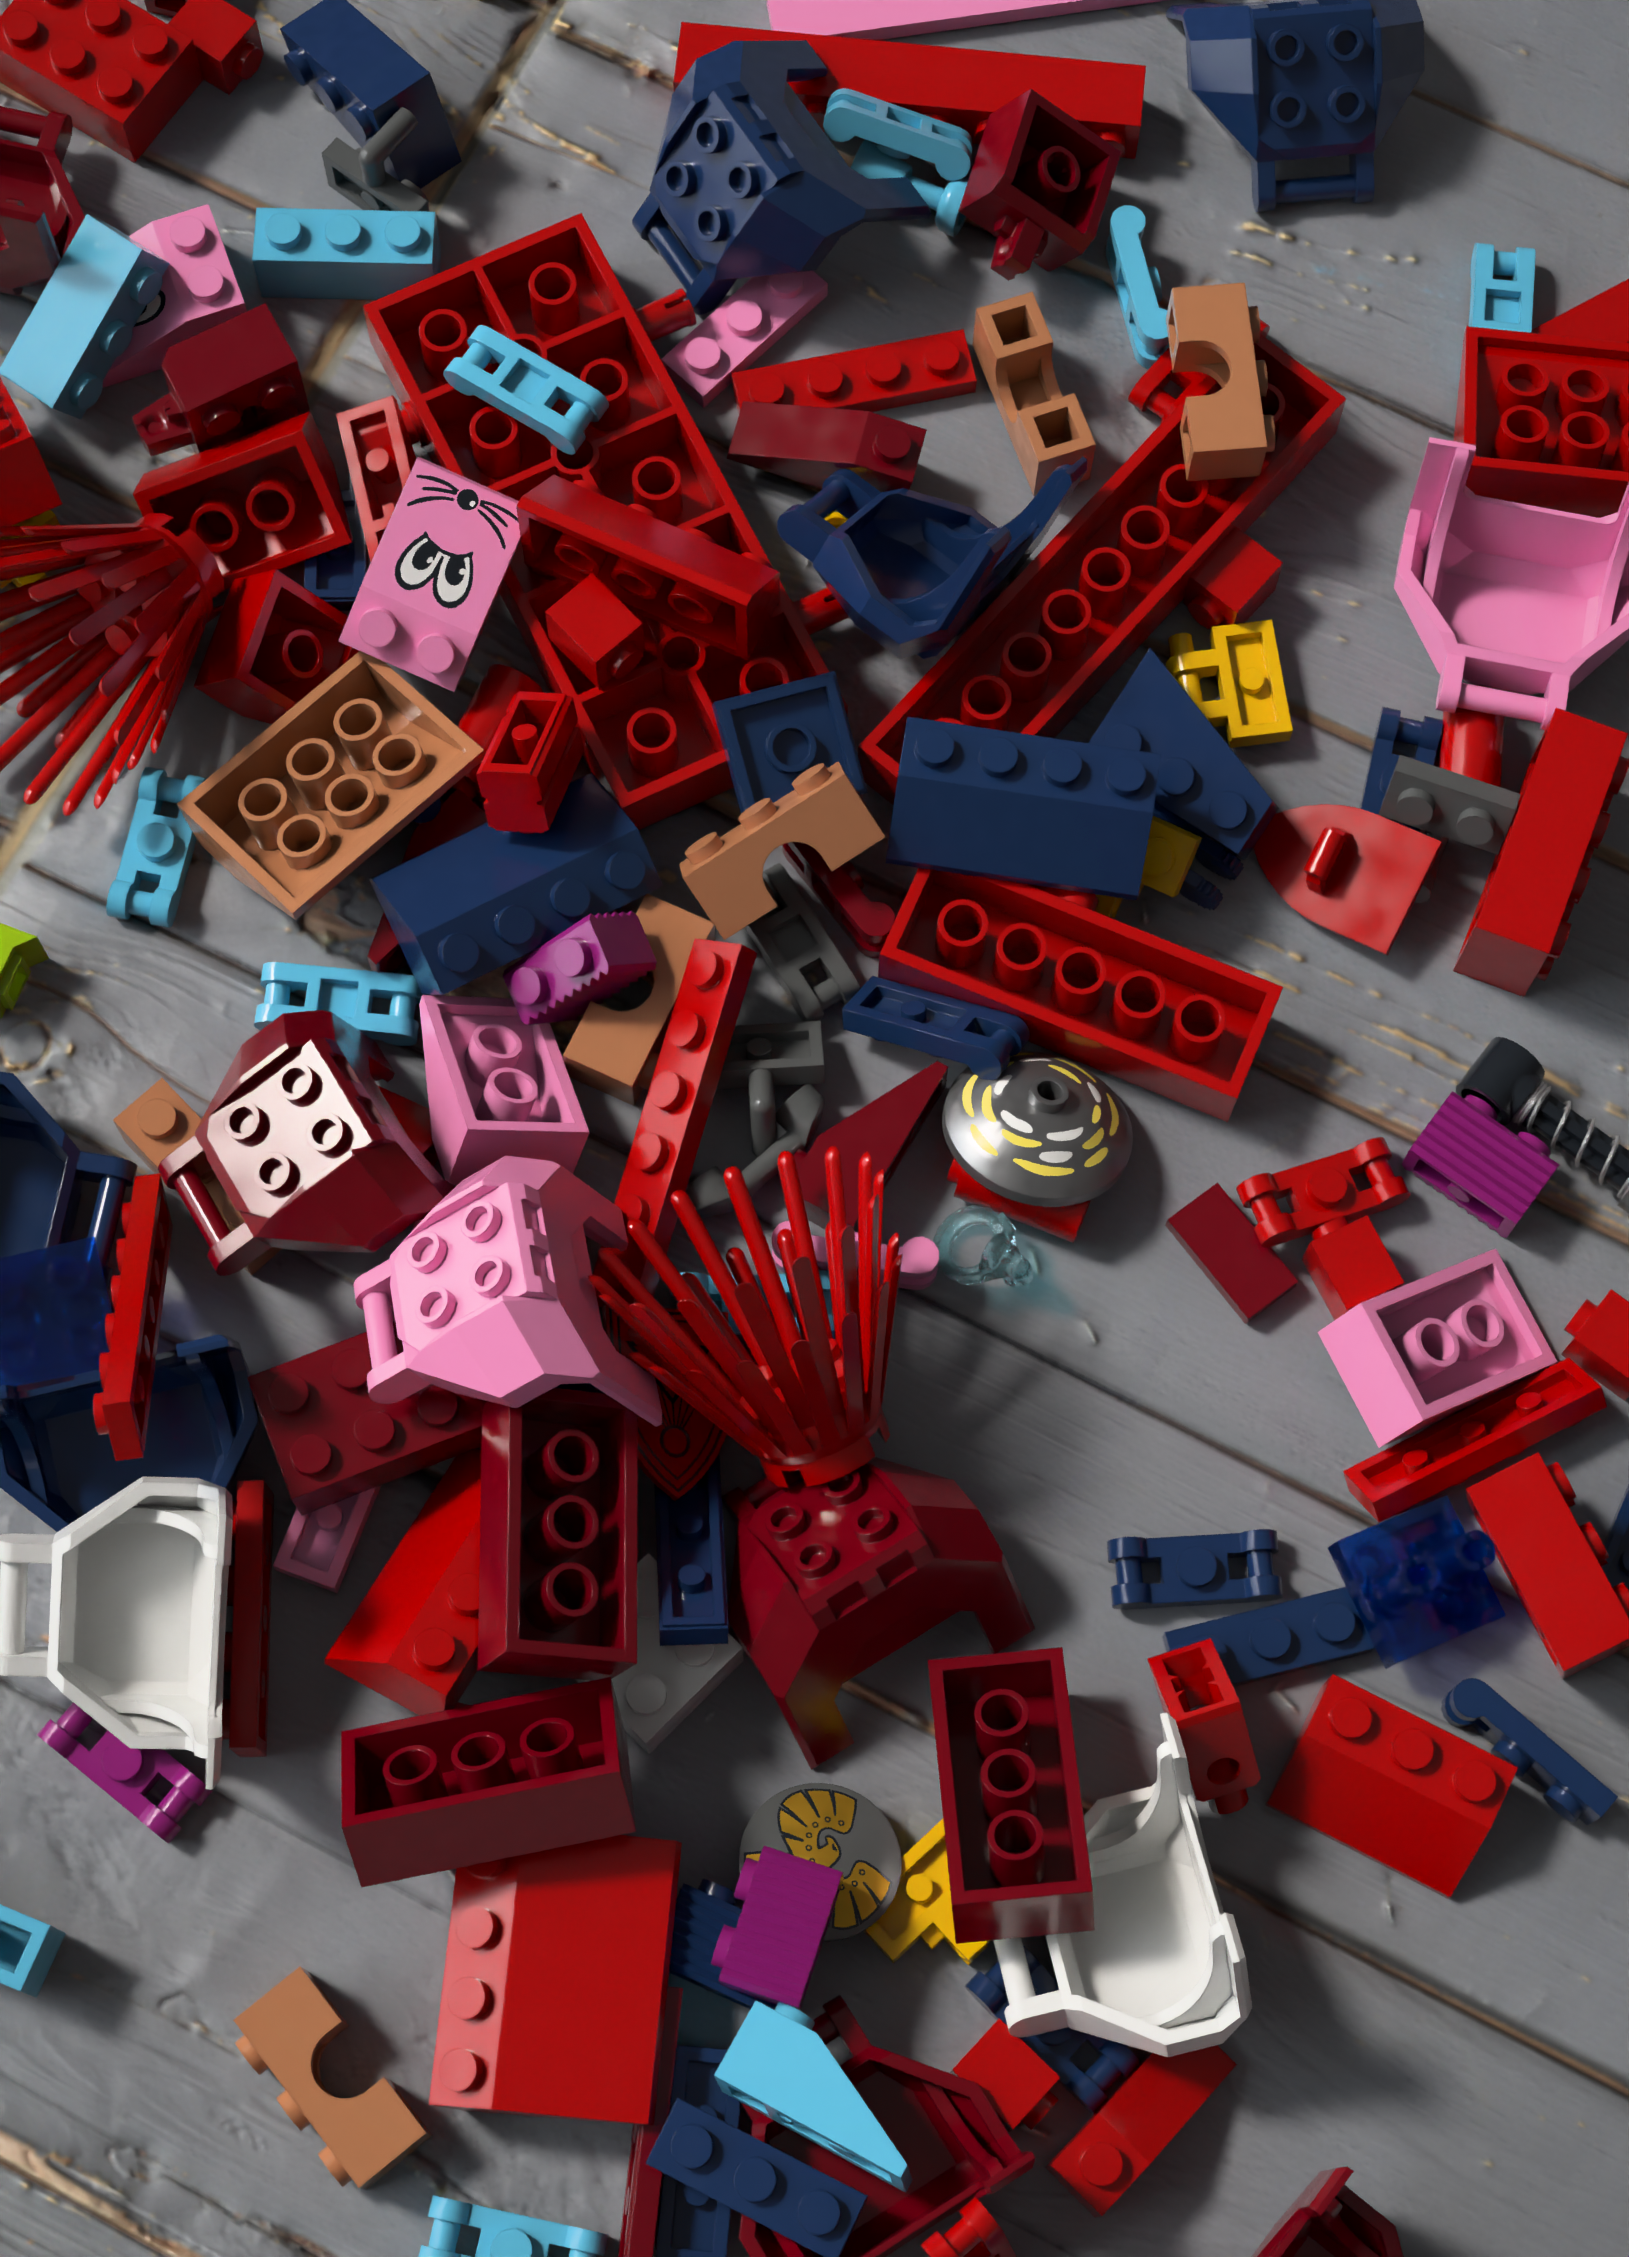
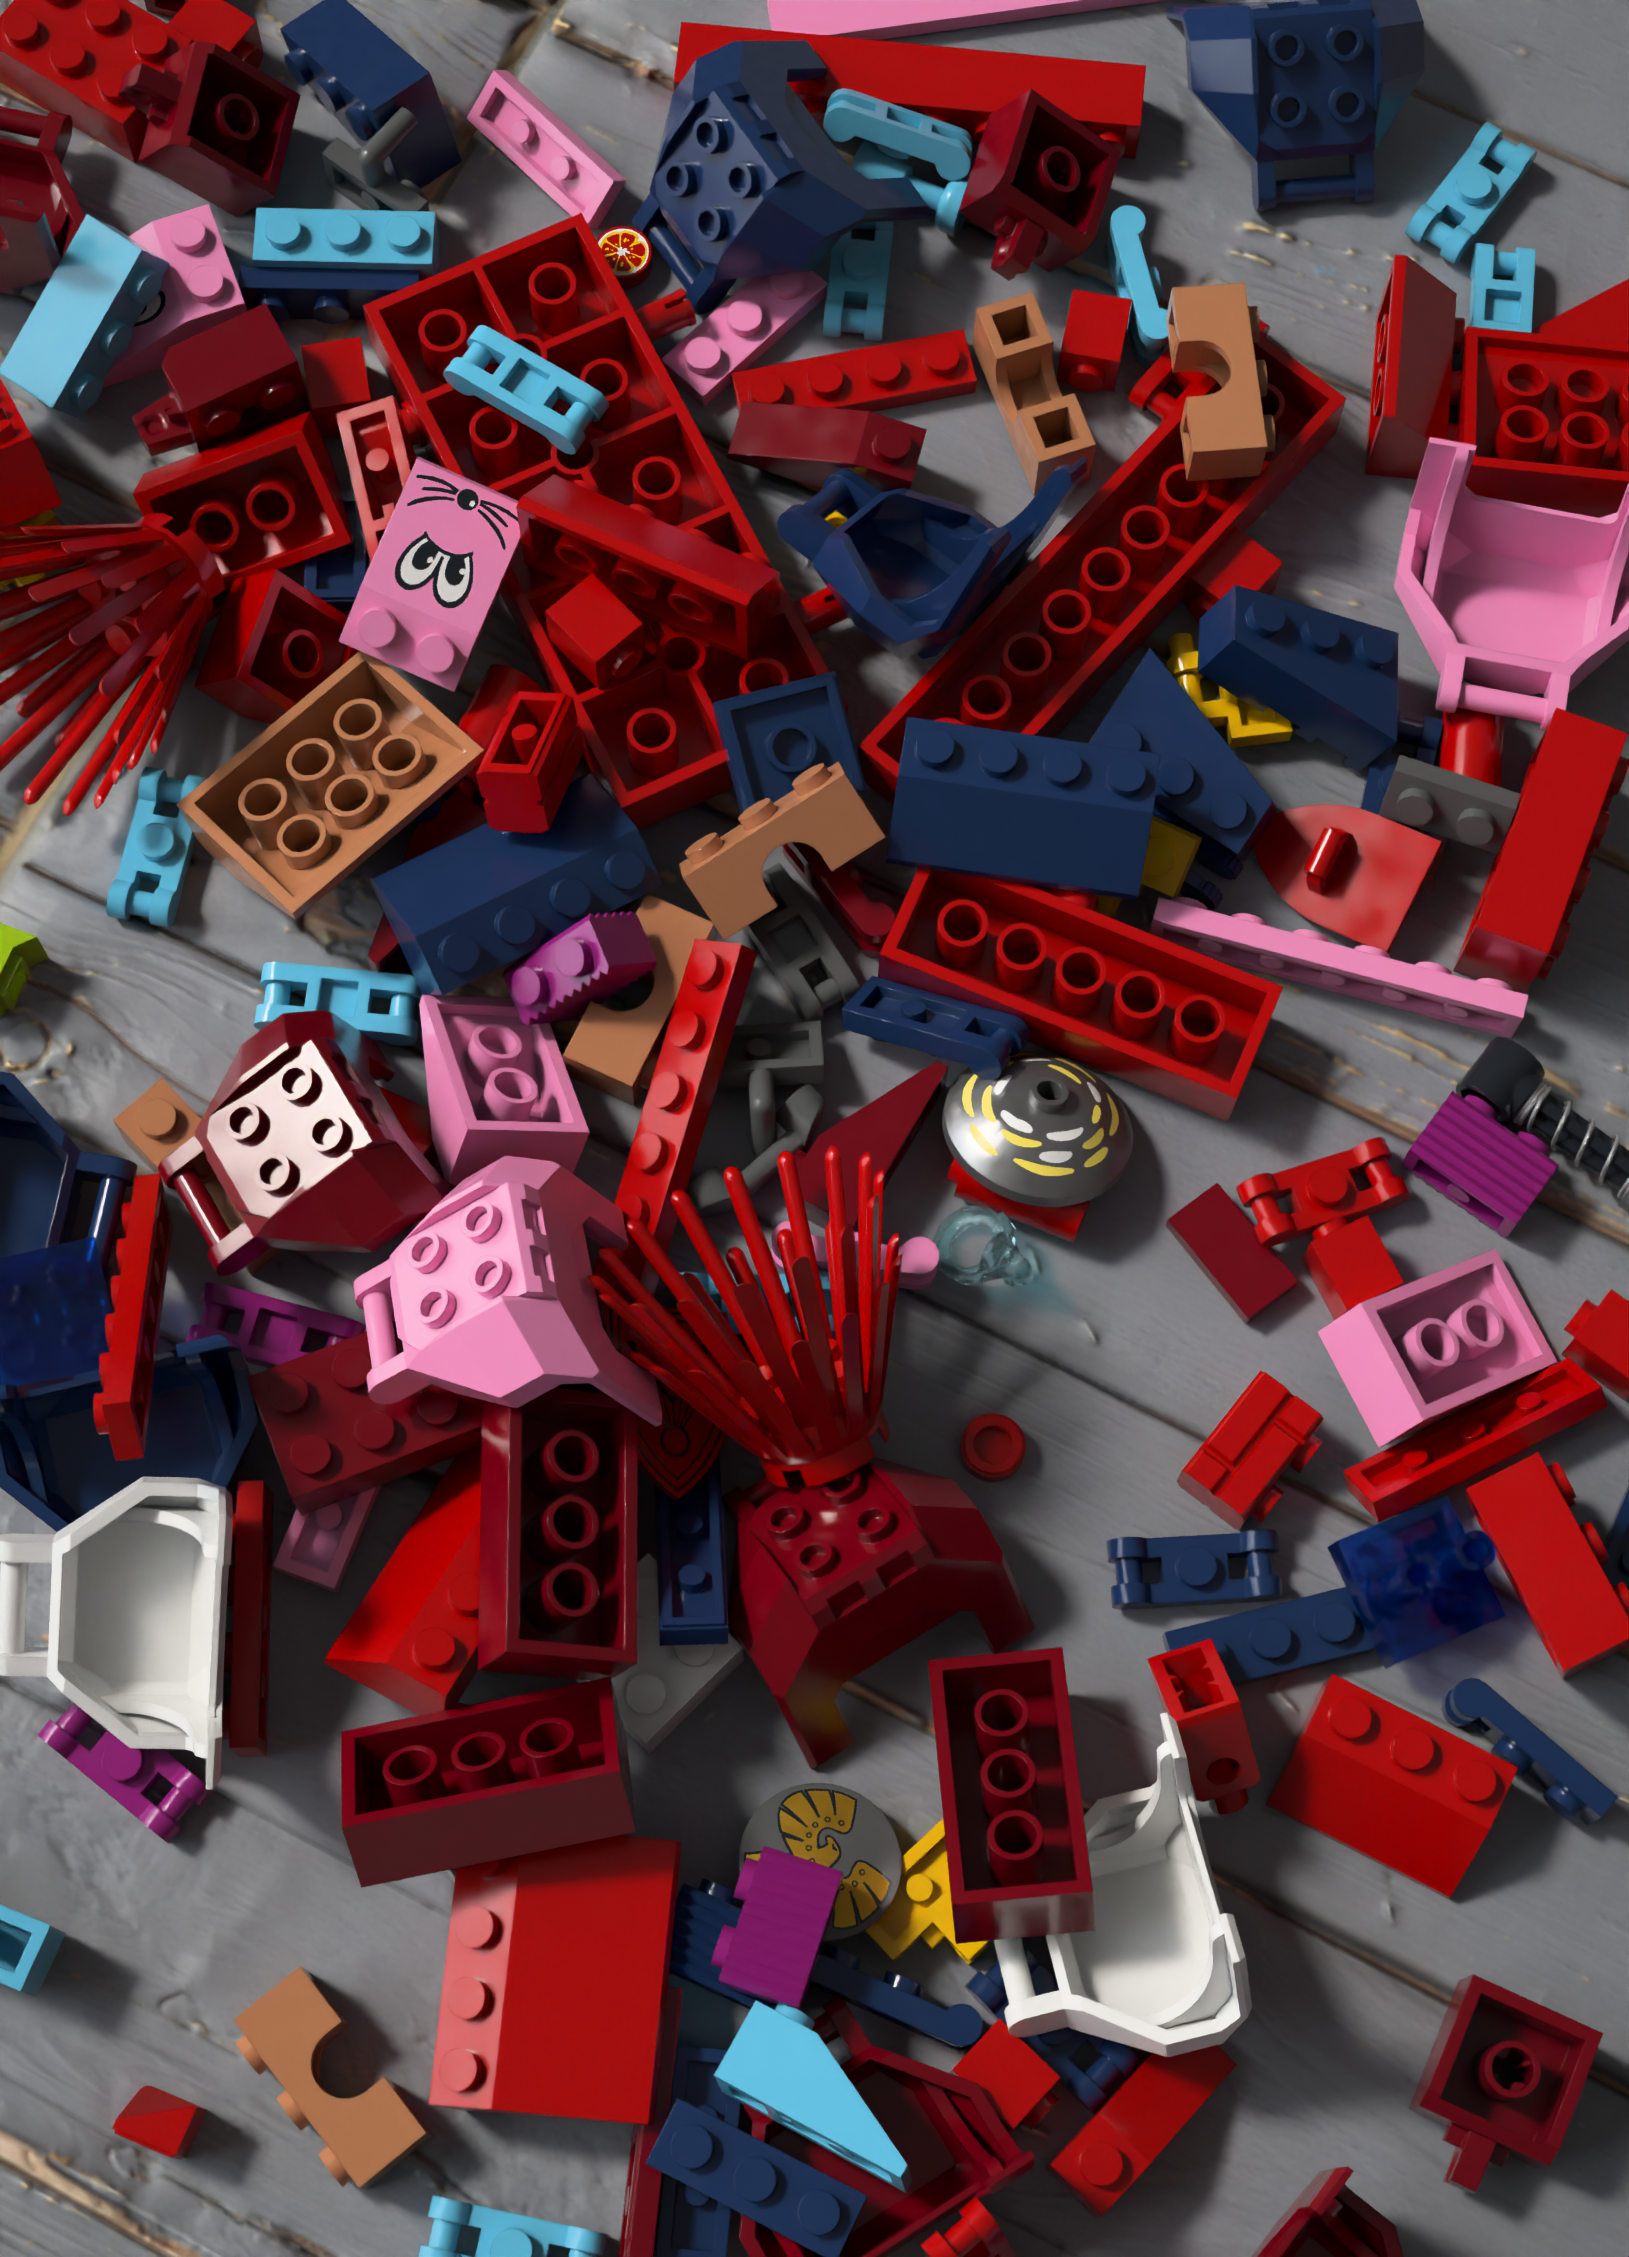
(160, 2122): none -> red slope
(214, 124): none -> dark red hinge
(271, 1328): none -> magenta plate
(319, 293): none -> dark blue plate
(335, 381): none -> red brick
(545, 148): none -> bright pink plate
(627, 254): none -> red tile
(859, 277): none -> medium azure plate
(895, 2000): none -> dark blue plate
(992, 1447): none -> red tile
(1093, 341): none -> red brick
(1251, 1451): none -> red brick
(1308, 666): none -> dark blue wedge
(1356, 972): none -> bright pink plate
(1412, 370): none -> red slope
(1471, 193): none -> medium azure plate
(1511, 2119): none -> dark red hinge

